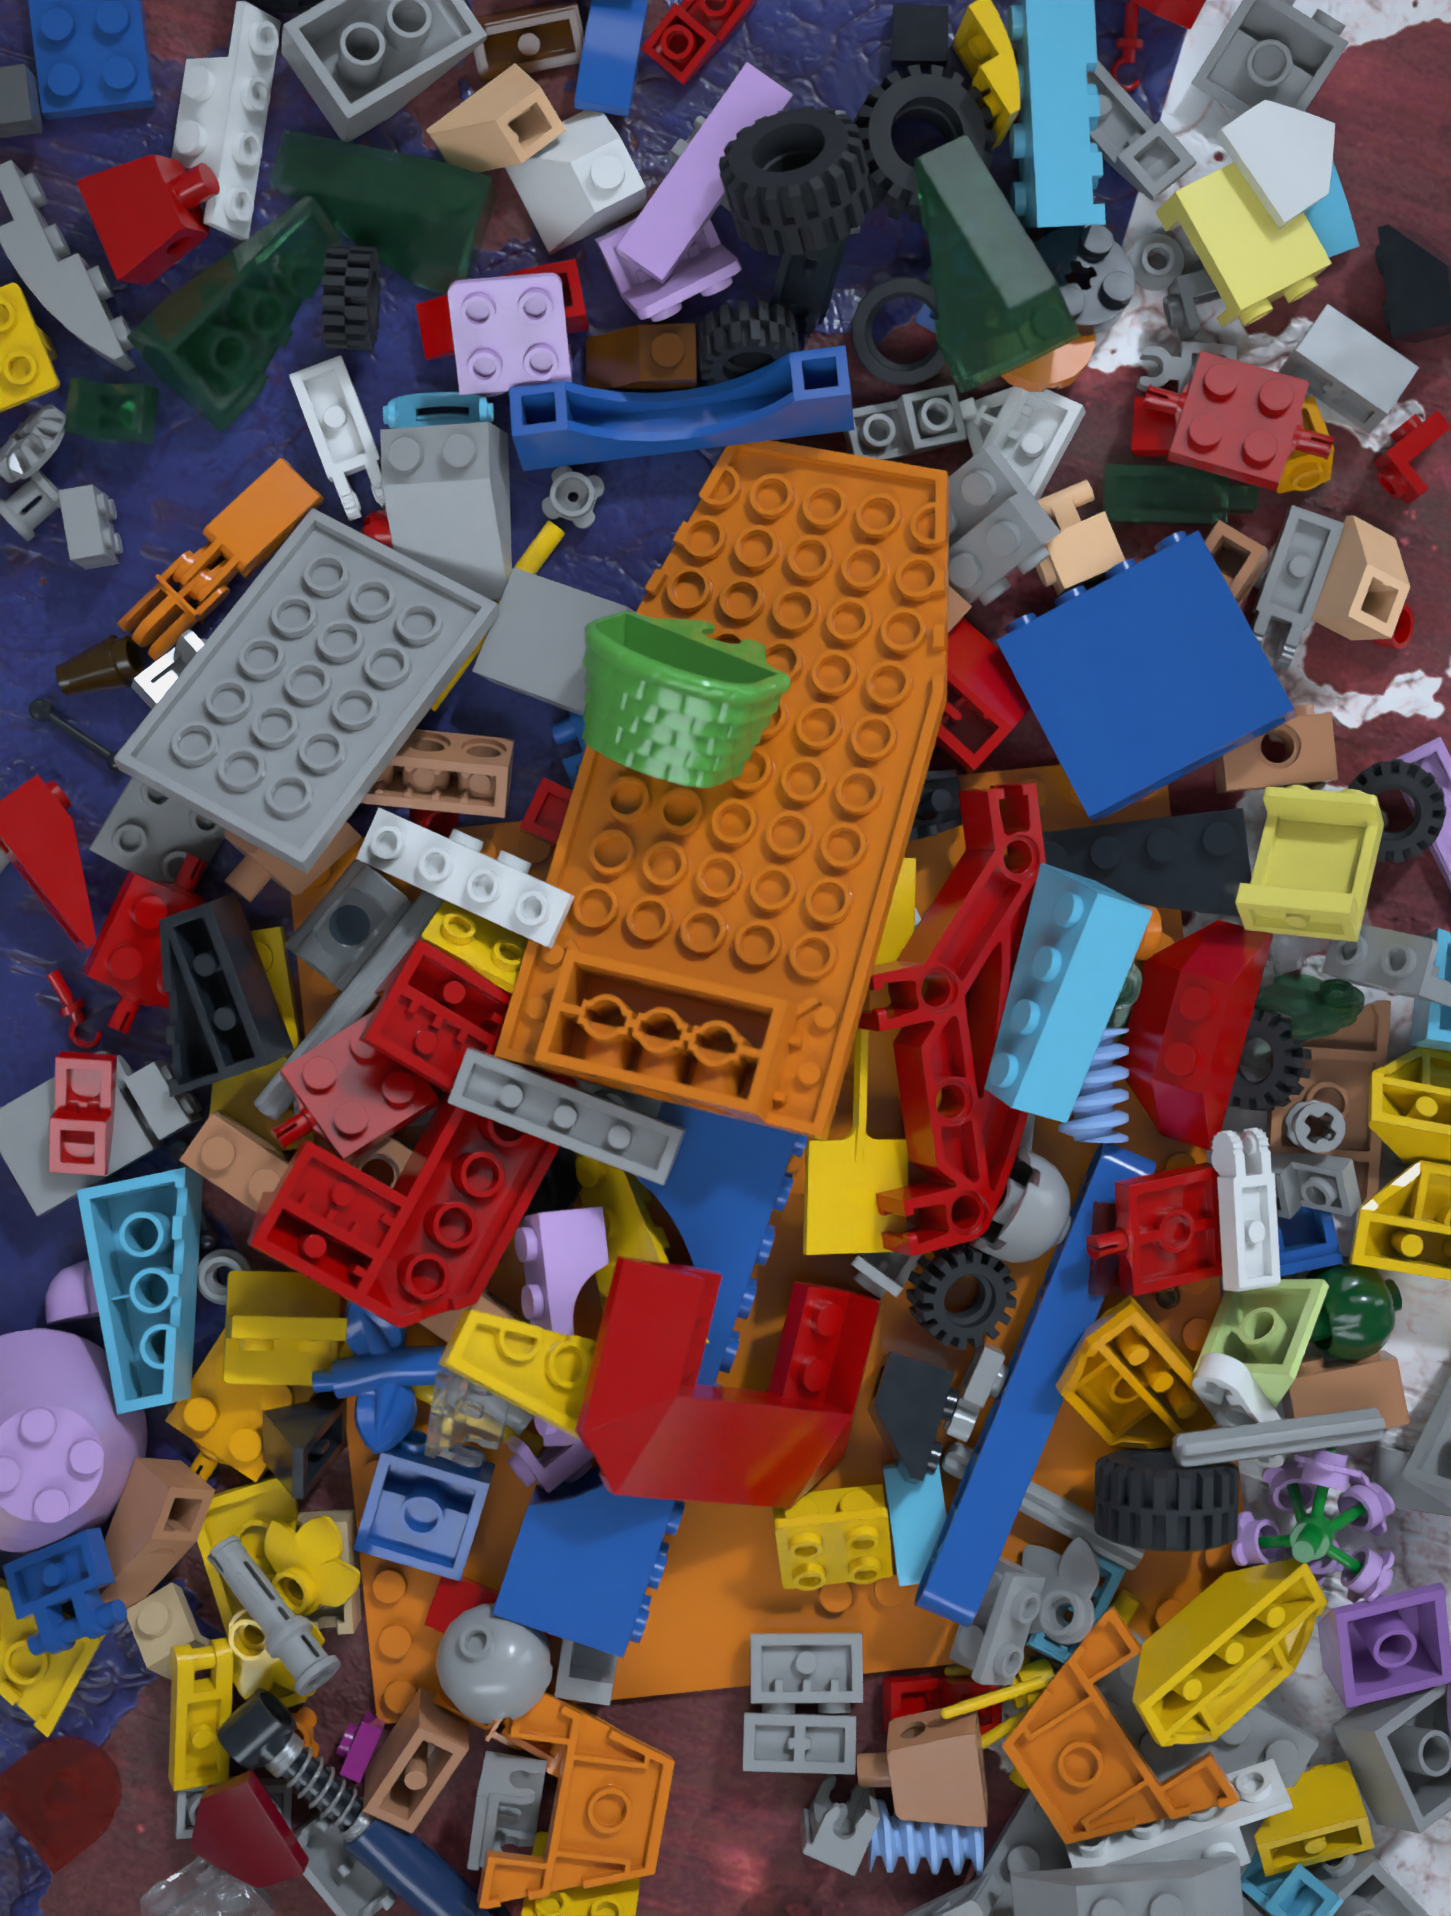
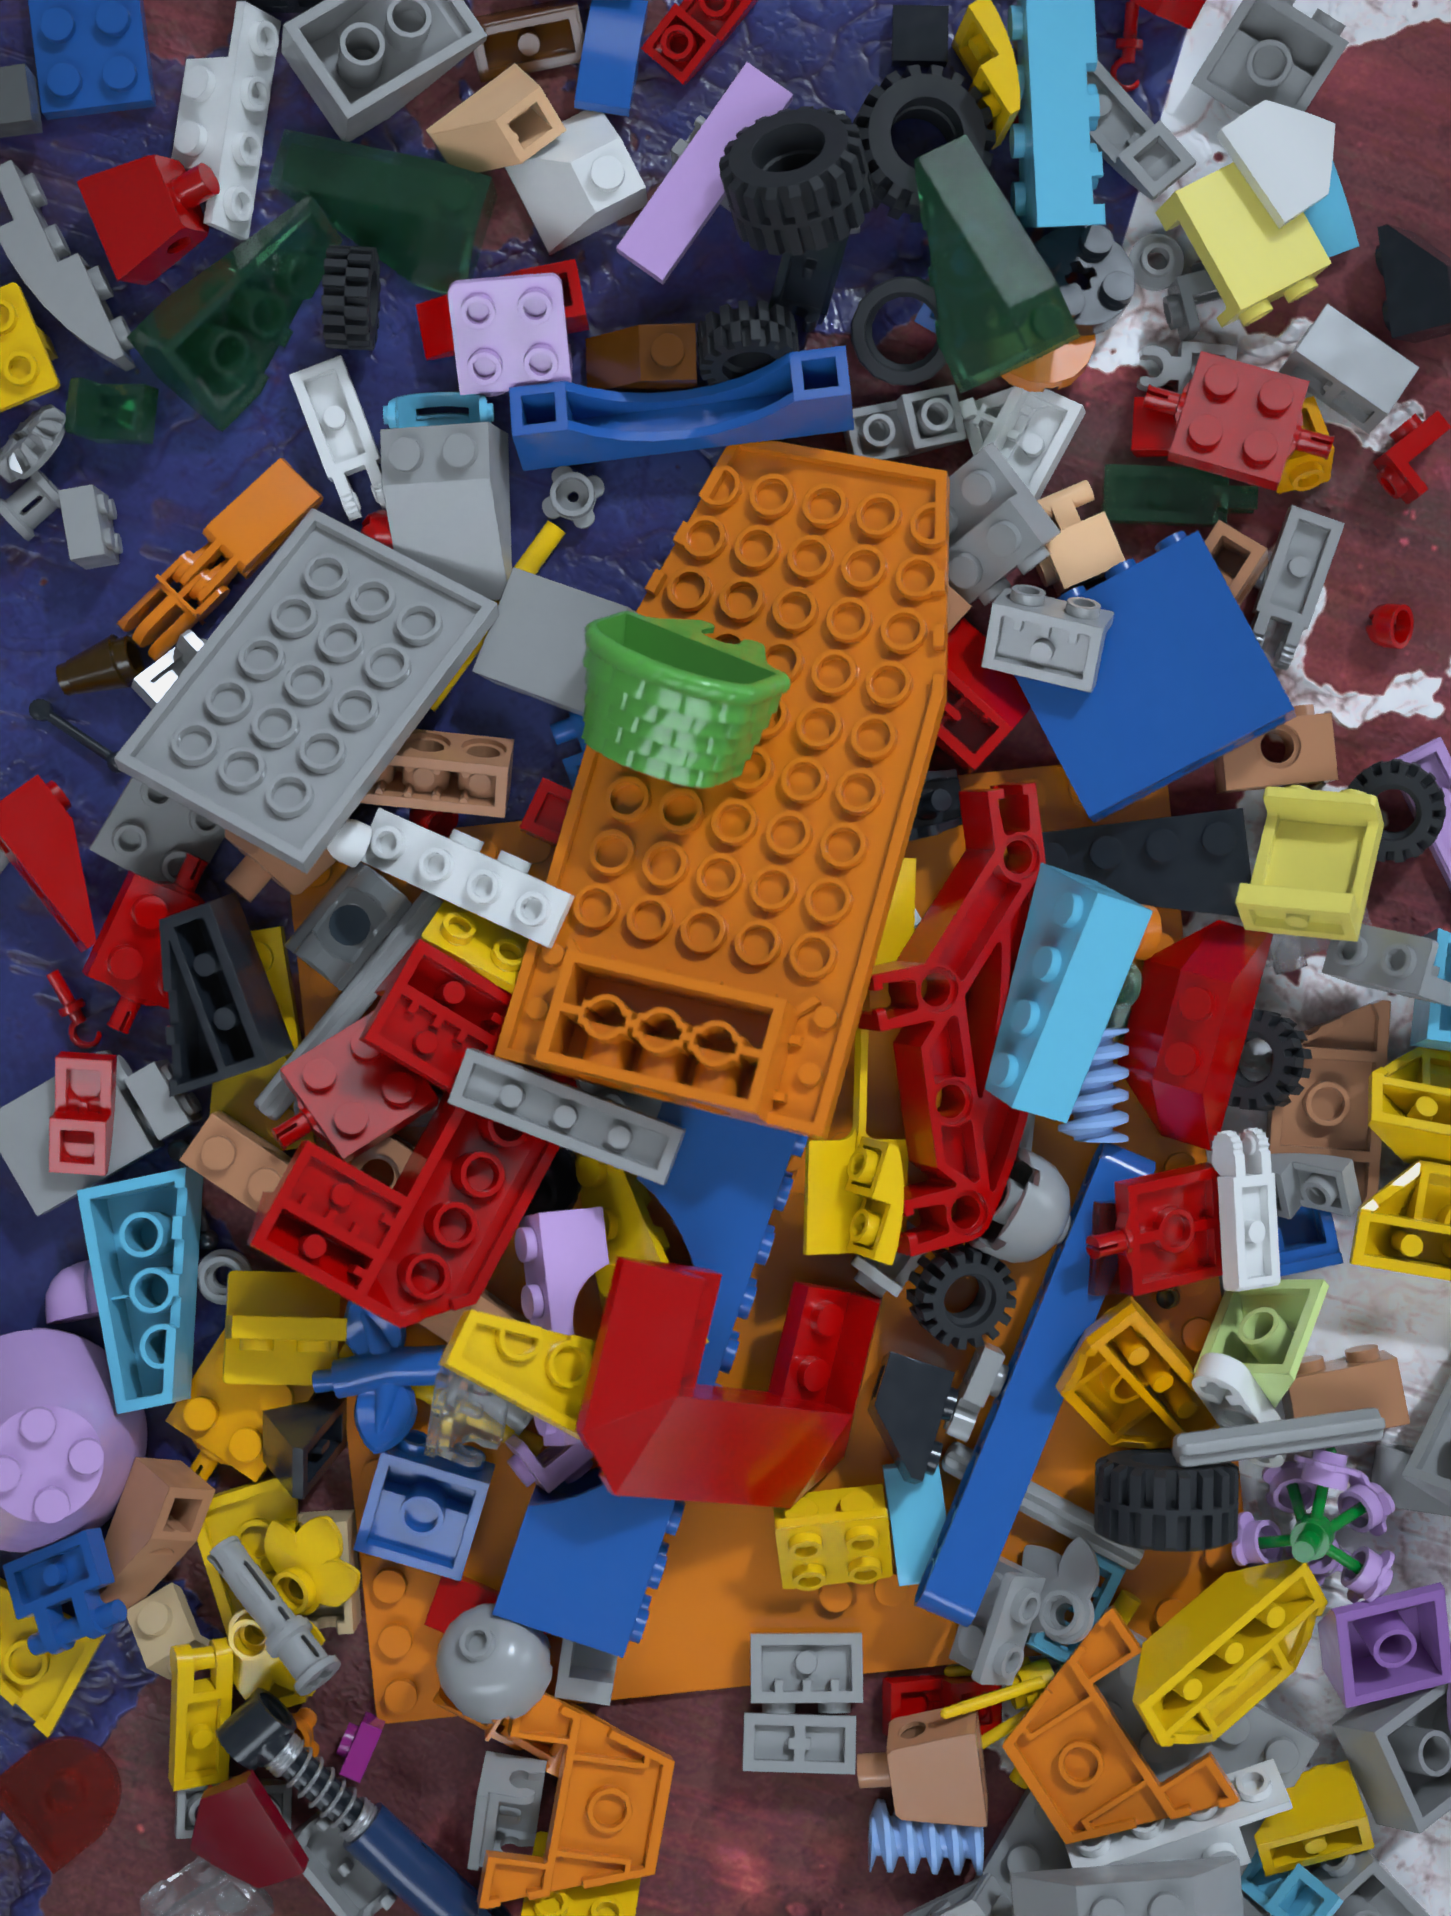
(350, 842): none -> white hinge
(414, 1762): nougat brick -> none
(702, 269): lavender bracket -> none
(840, 1831): light grey hinge -> none
(878, 1176): none -> yellow slope
(1046, 637): none -> light grey bracket
(1315, 1005): clear green plate -> none
(1331, 1121): light grey bush -> none
(1355, 1311): dark green plant -> none
(1363, 584): light nougat slope -> none

